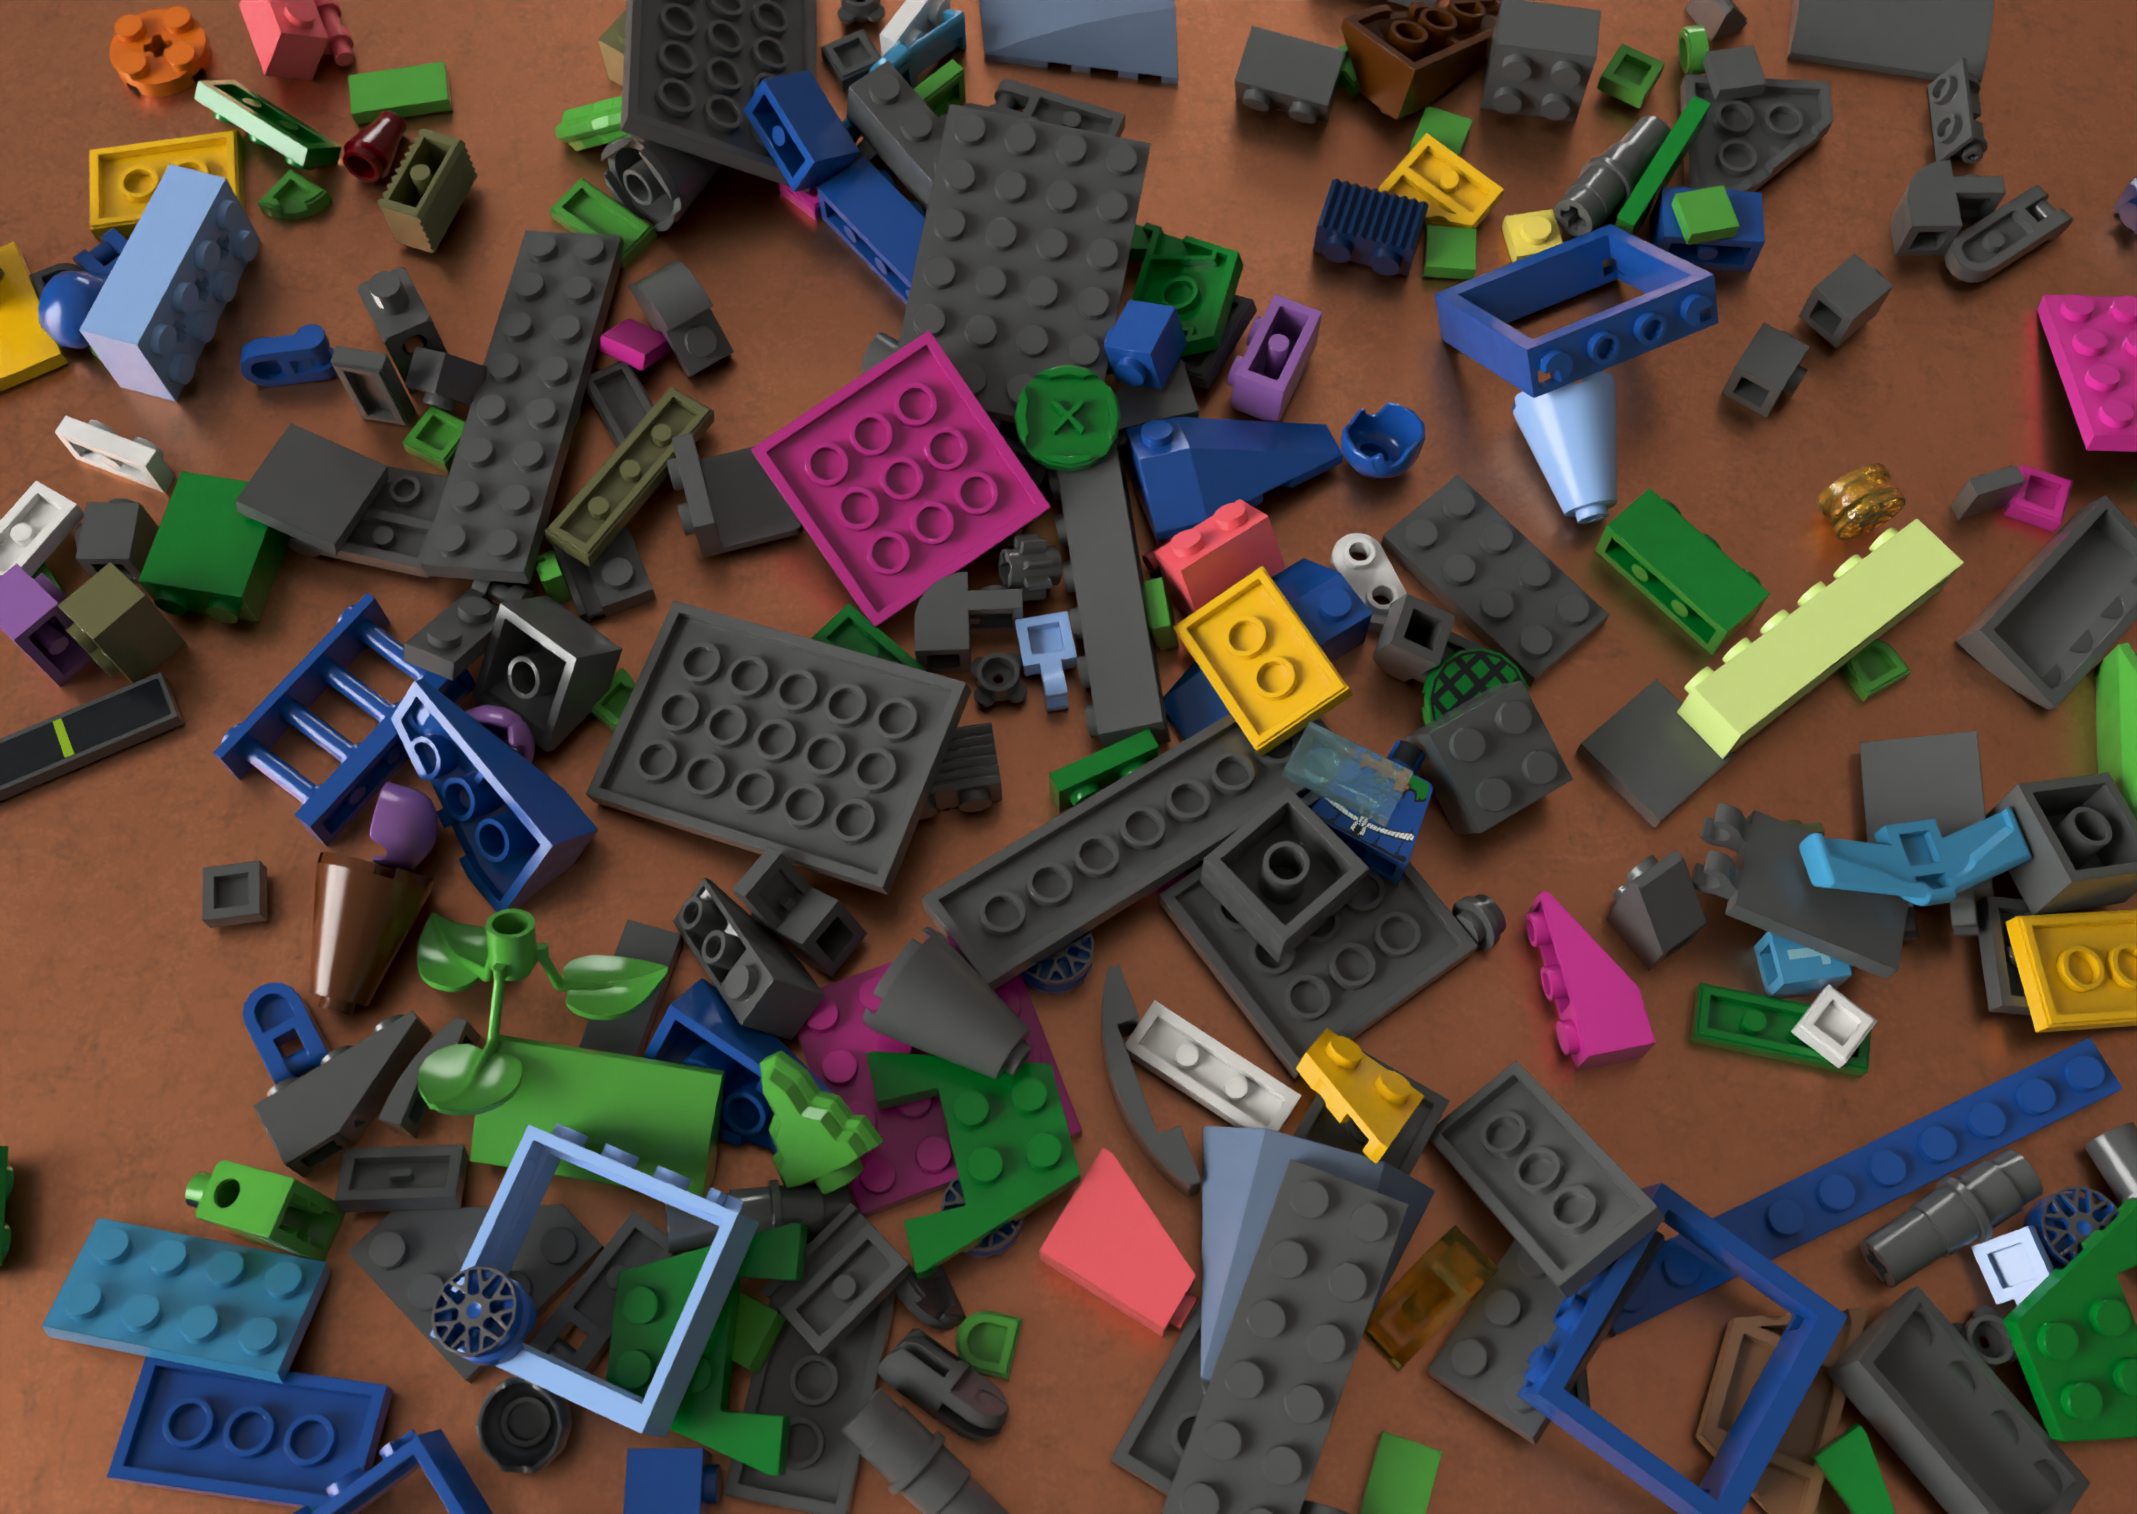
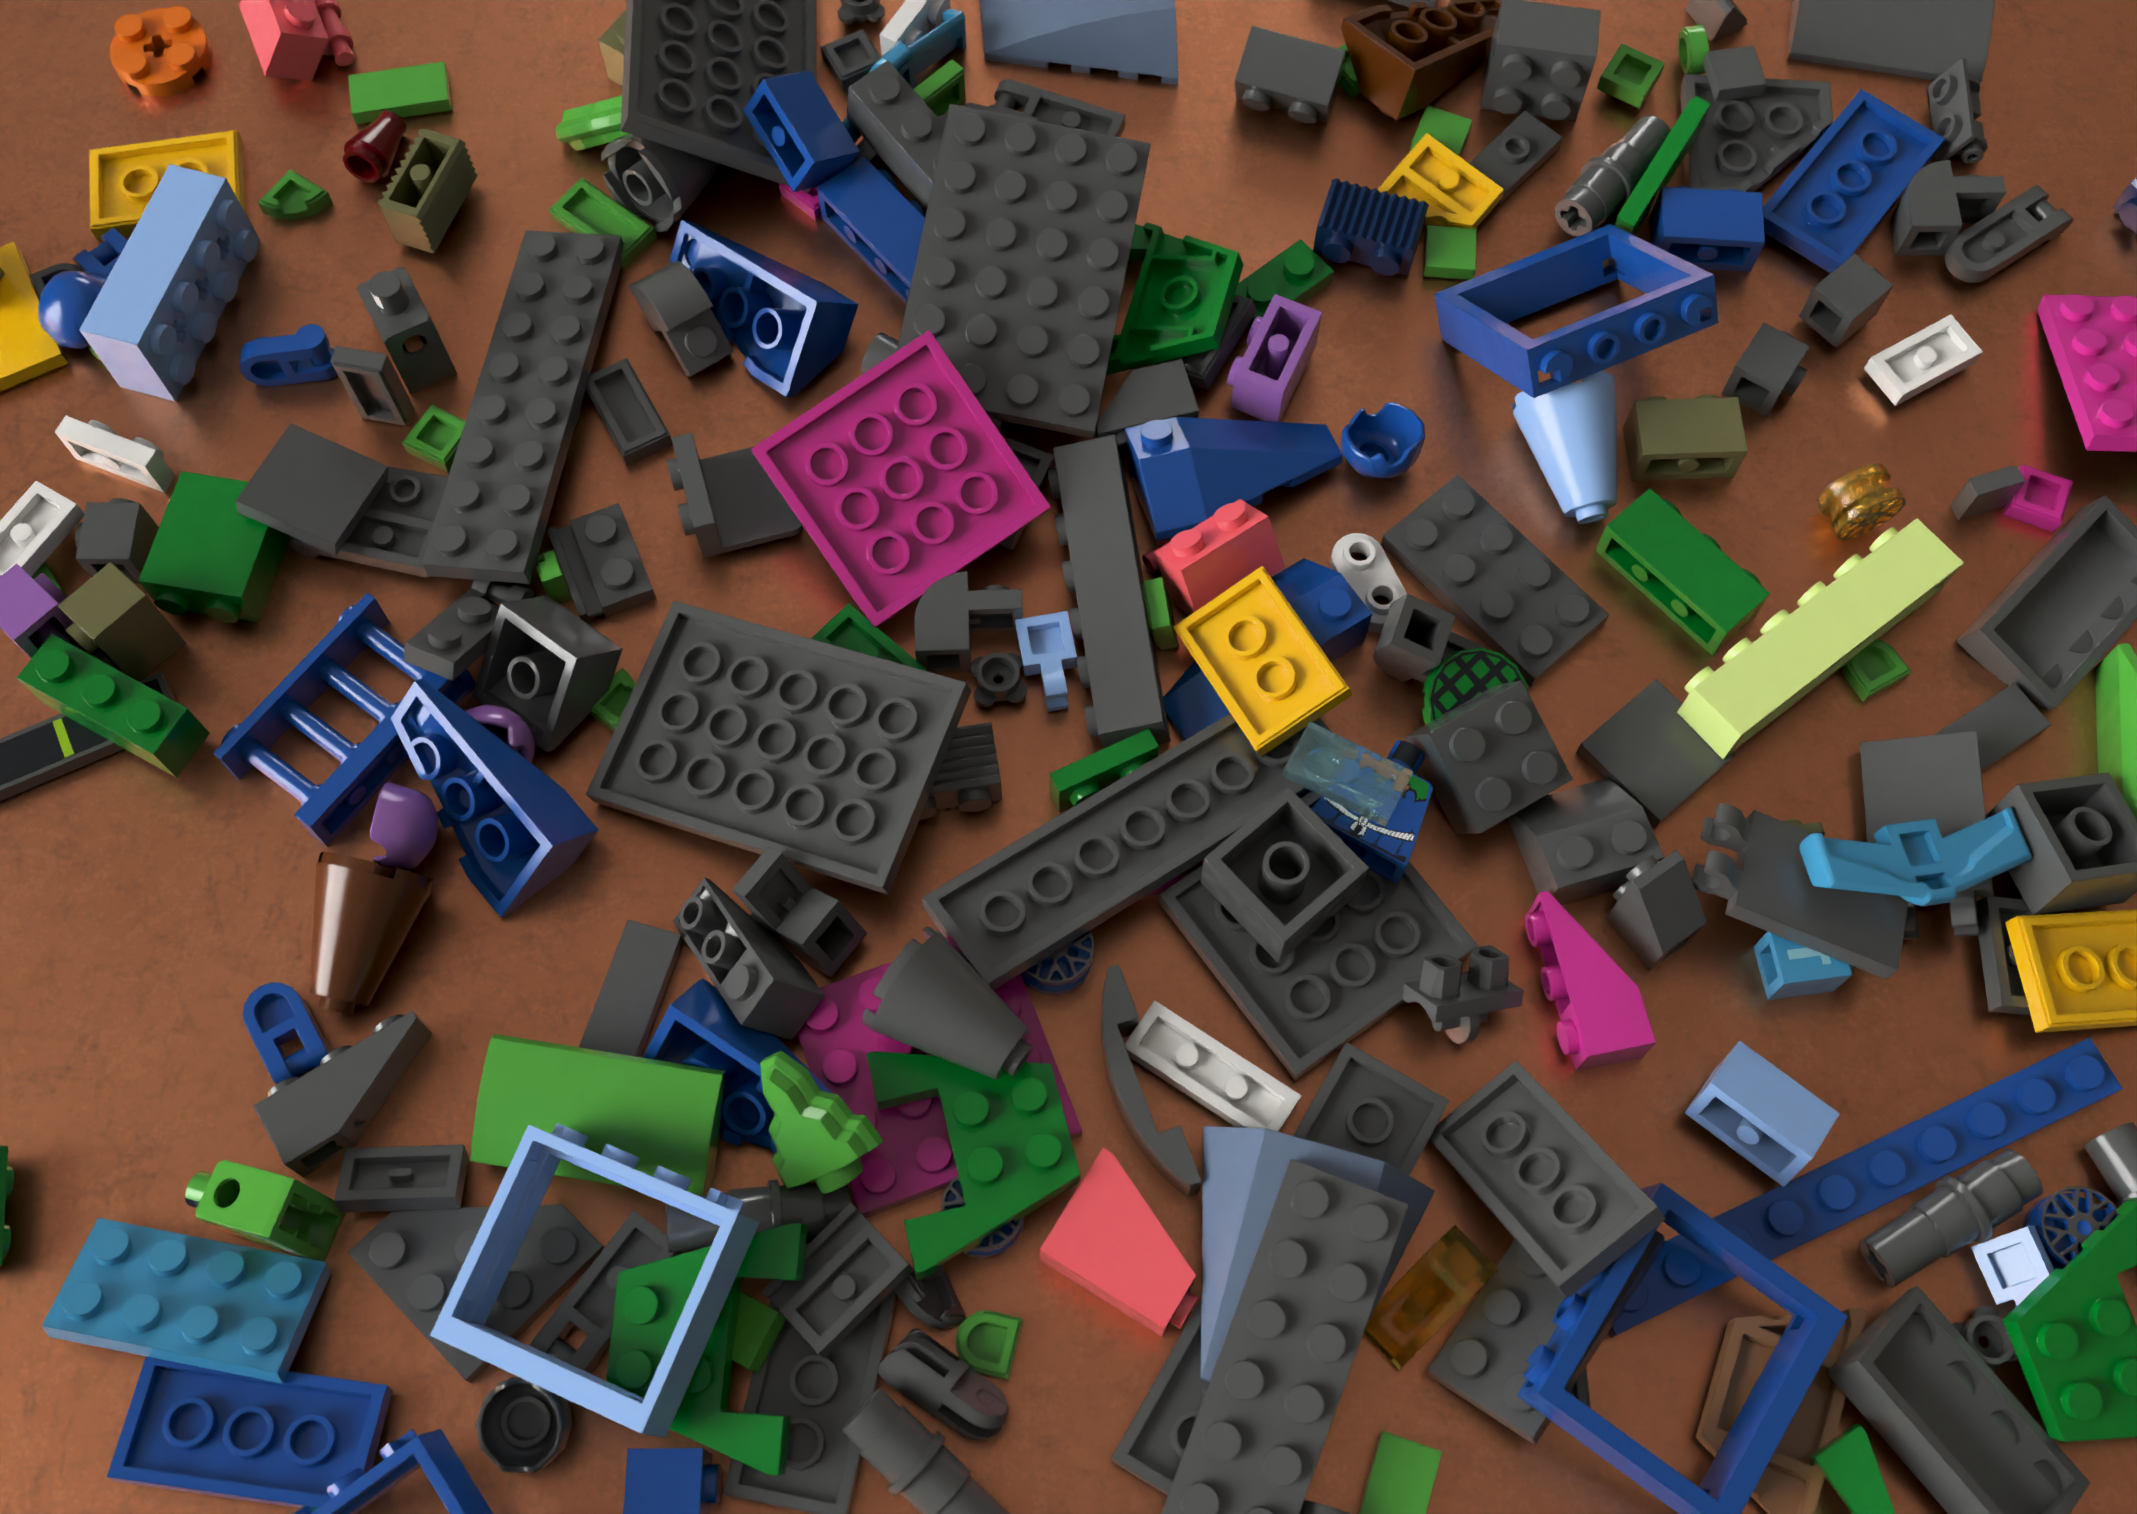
(114, 705): none -> green brick
(234, 894): dark grey plate -> none
(267, 123): green plate -> none
(405, 1106): dark grey slope -> none
(444, 378): dark grey plate -> none
(457, 955): bright green plant -> none
(484, 1317): blue wheel -> none
(627, 478): olive tile -> none
(634, 344): dark pink tile -> none
(772, 313): none -> blue wedge
(1030, 566): dark grey gear -> none
(1067, 418): green tile -> none
(1145, 344): blue brick -> none
(1292, 274): none -> green plate
(1359, 1089): yellow wing -> none
(1462, 1000): none -> dark grey hips
(1481, 919): dark grey plate -> none
(1517, 153): none -> dark grey plate
(1530, 233): light yellow plate -> none
(1583, 840): none -> dark grey slope
(1684, 438): none -> olive brick
(1705, 215): bright green tile -> none
(1761, 1028): green tile -> none
(1762, 1114): none -> light blue brick
(1834, 1026): white tile -> none
(1849, 181): none -> blue plate
(1923, 360): none -> white plate
(2001, 724): none -> dark grey tile

